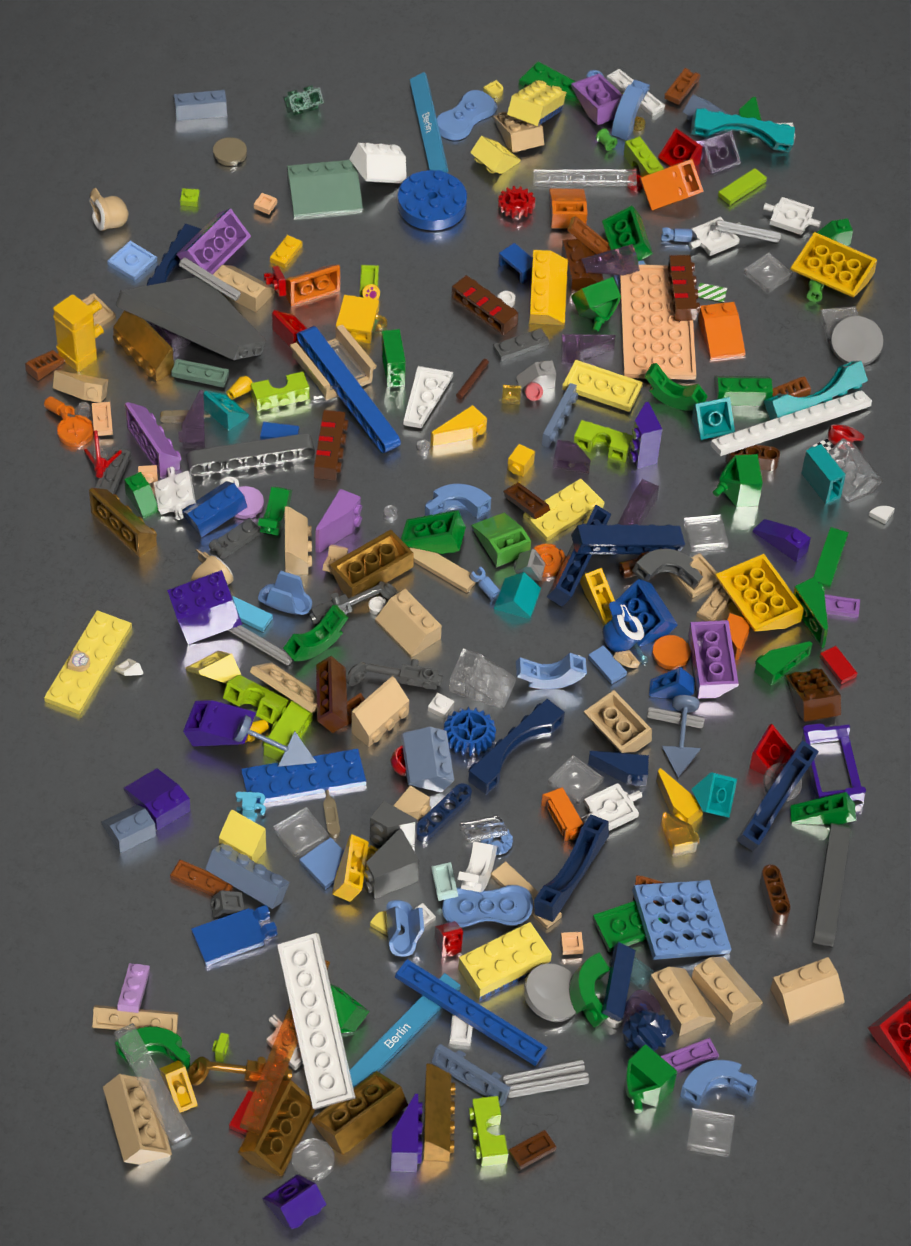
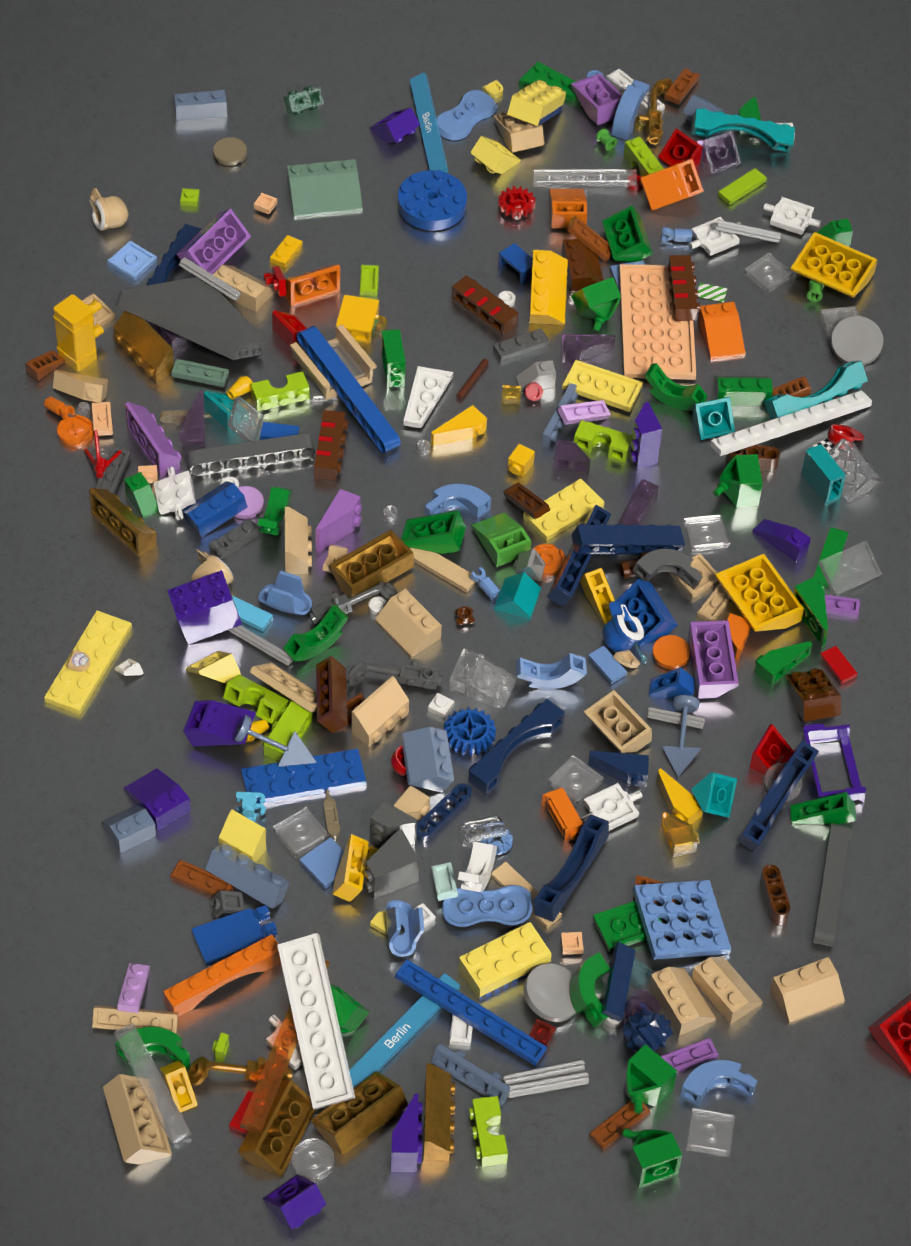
(191, 991): none -> orange arch
(245, 420): none -> clear tile
(371, 292): yellow tile -> none
(379, 162): white slope -> none
(396, 125): none -> dark purple slope
(449, 938): red slope -> none
(464, 611): none -> reddish brown plate
(532, 1149): reddish brown plate -> none
(542, 1032): none -> clear red plate
(584, 411): none -> lavender plate
(613, 262): slope -> none
(614, 1126): none -> dark orange tile
(653, 116): none -> pearl gold piece
(653, 1155): none -> green piece
(850, 568): none -> clear tile
(882, 513): white tile -> none

